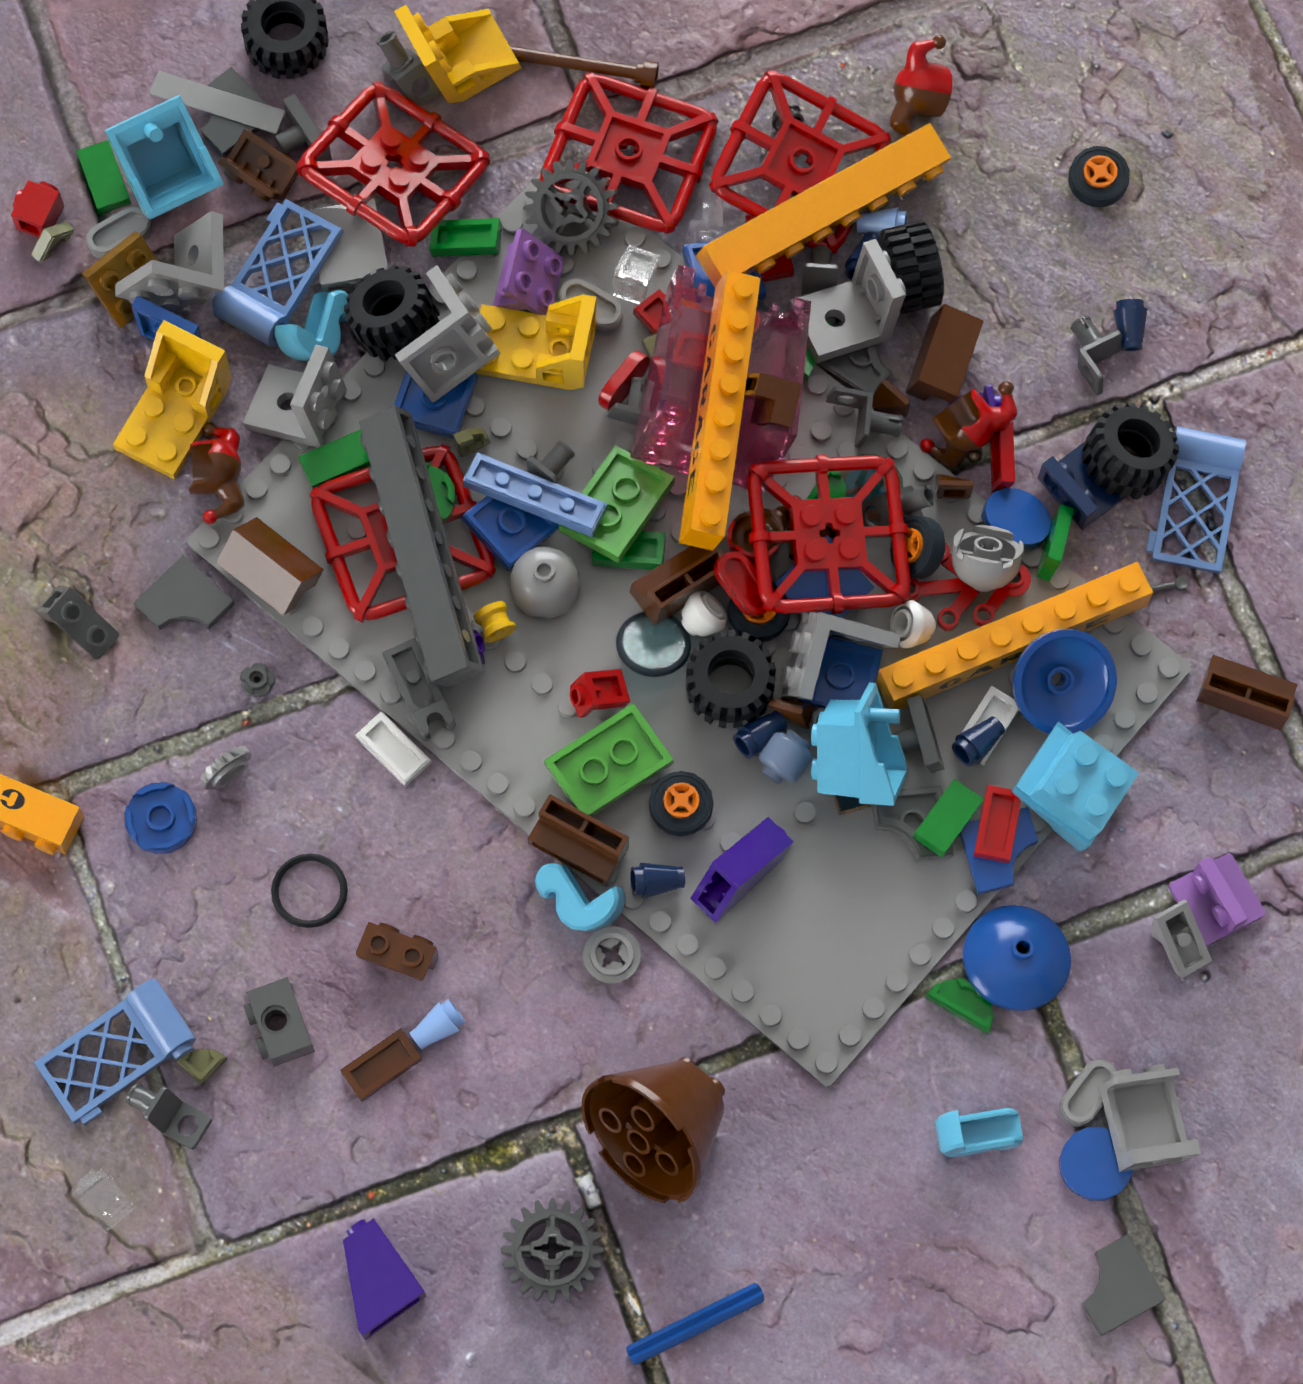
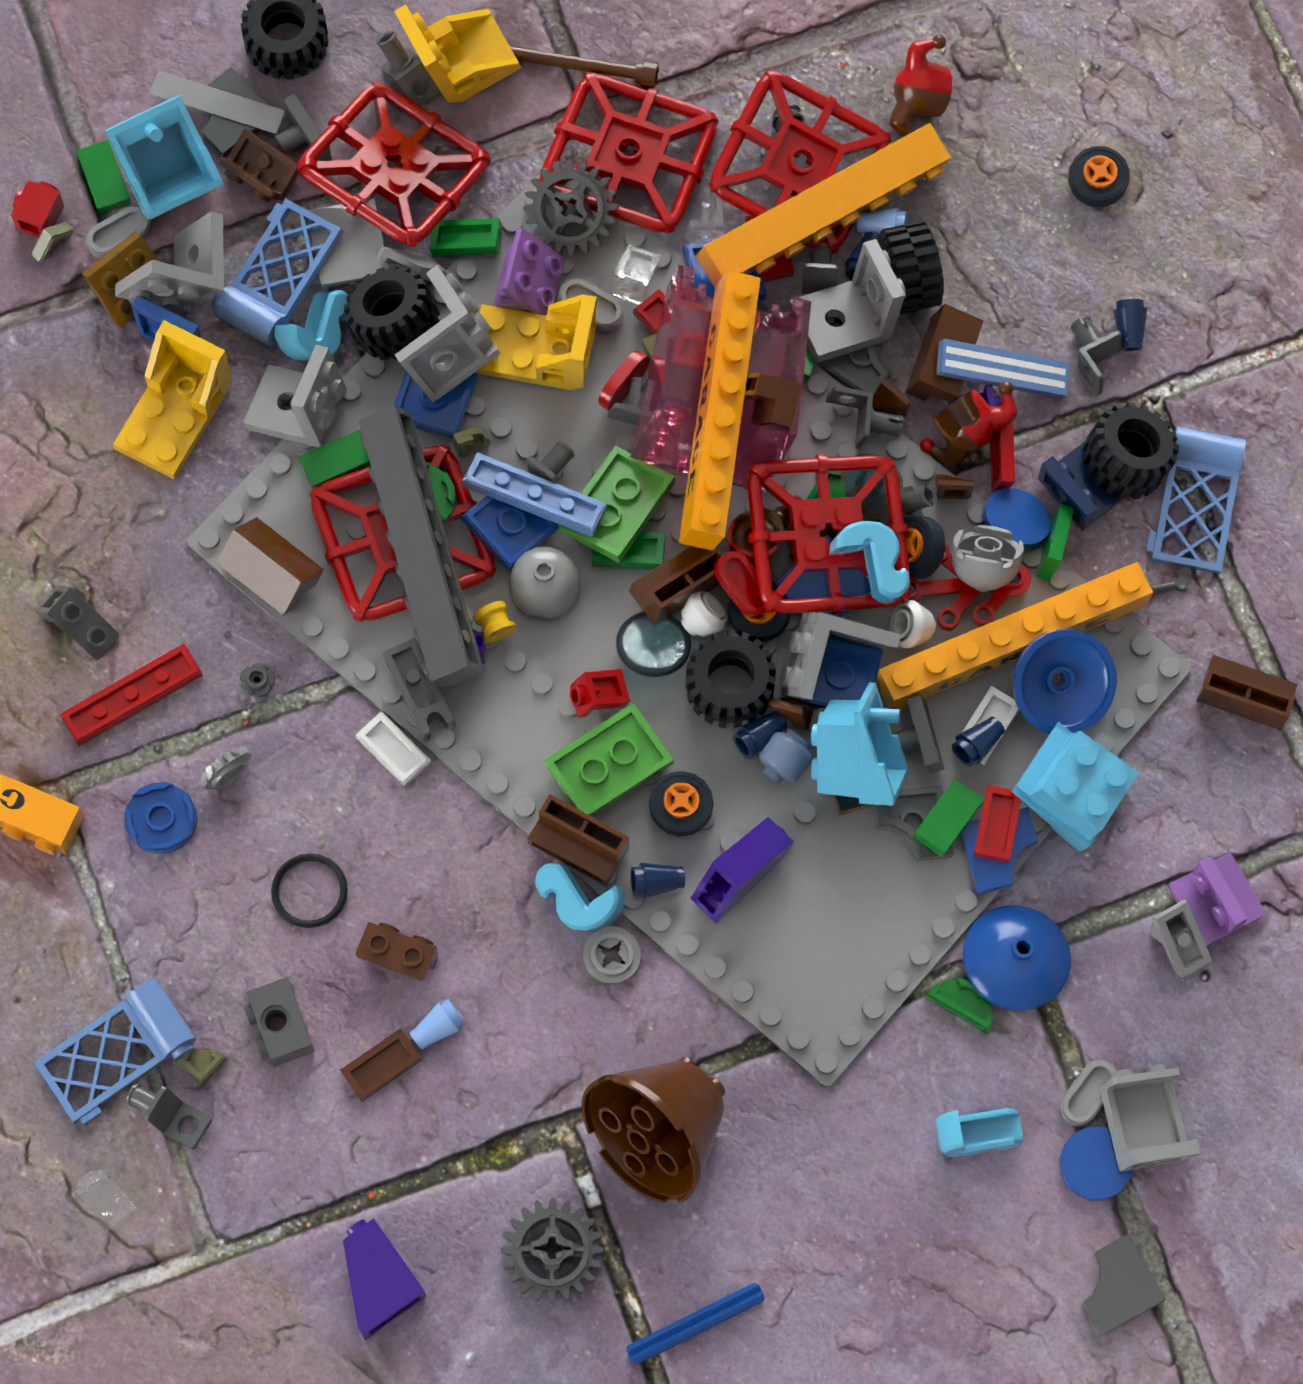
(131, 694): none -> red tile
(183, 595): dark grey tile -> none
(217, 470): reddish brown piece -> none
(415, 261): none -> light grey tile
(880, 553): none -> medium azure animal
(995, 366): none -> medium blue tile

